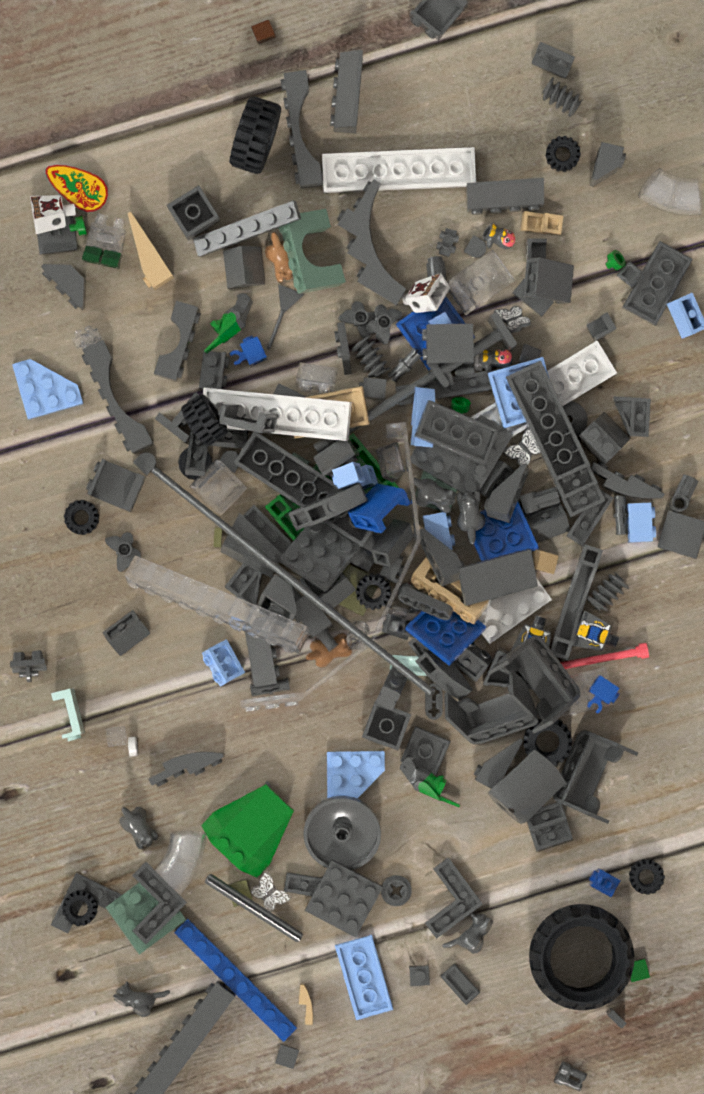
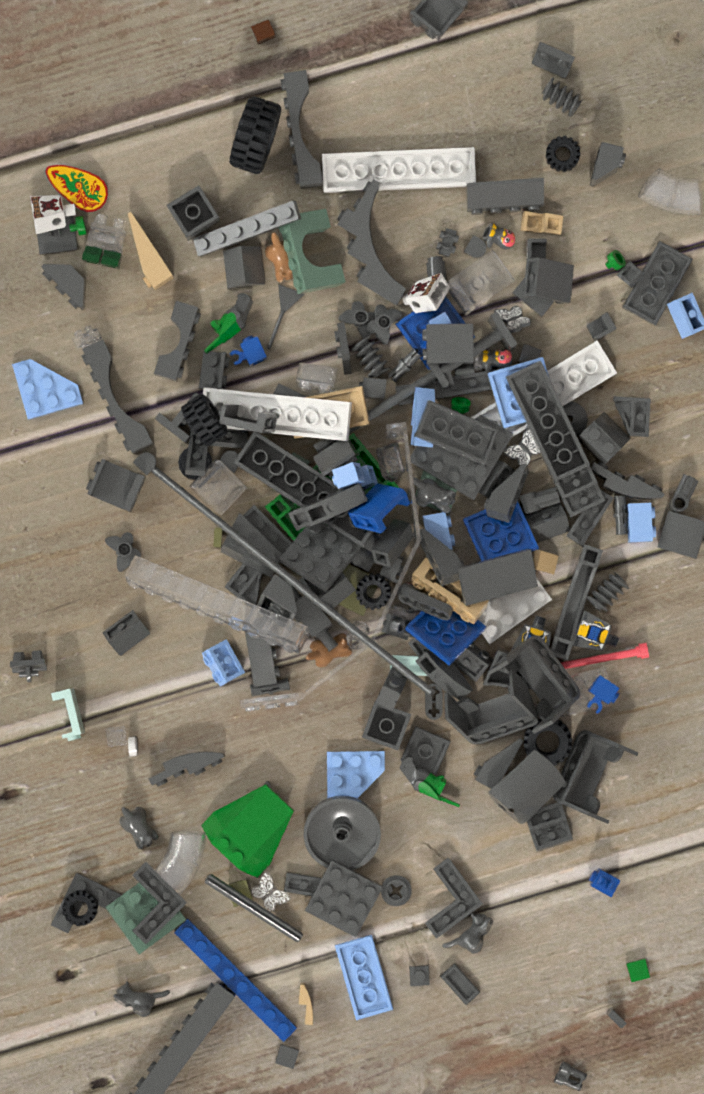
(70, 513): black tyre -> none
(348, 91): dark grey slope -> none
(470, 518): dark grey animal -> none
(586, 997): black tyre -> none
(635, 881): black tyre -> none

